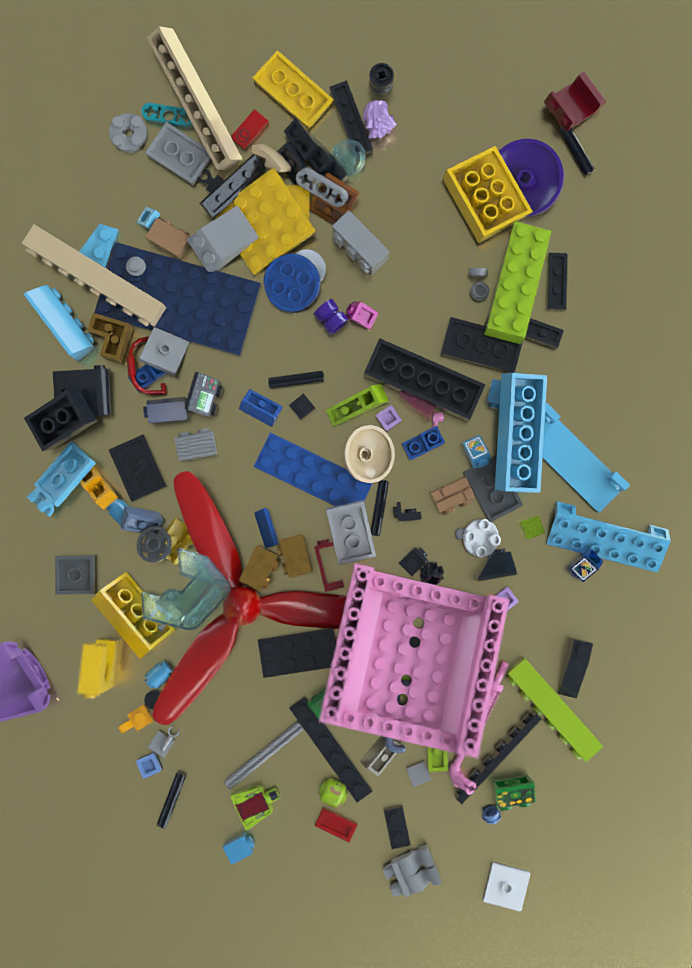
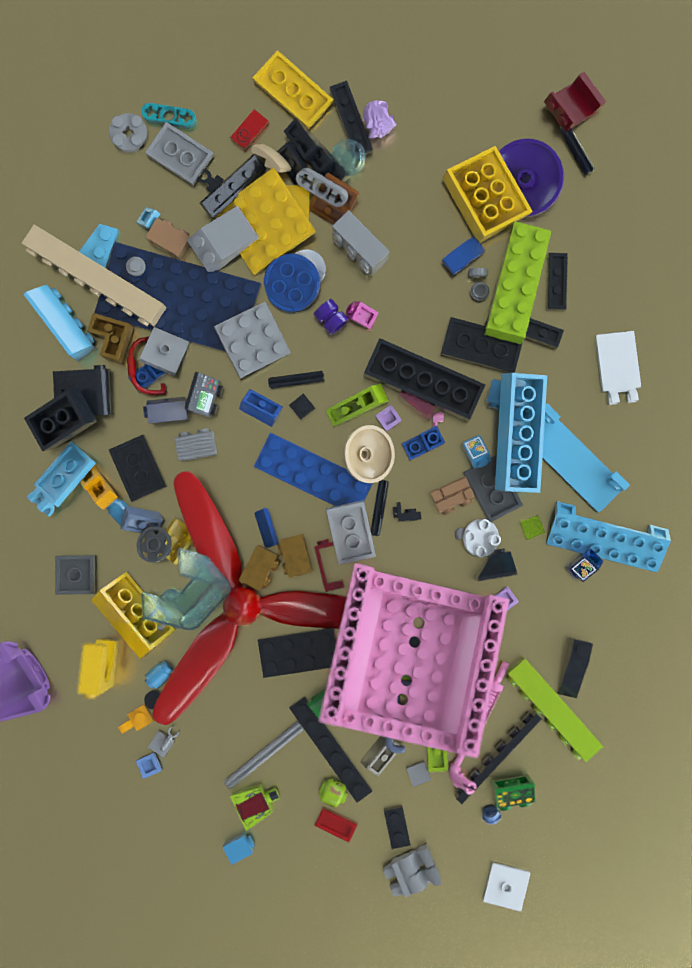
(171, 800): black axle -> none
(194, 98): tan brick -> none
(252, 339): none -> light grey plate
(381, 79): black wheel -> none
(414, 560): black bracket -> none
(432, 573): black gear -> none
(463, 255): none -> blue slope
(618, 365): none -> white tile

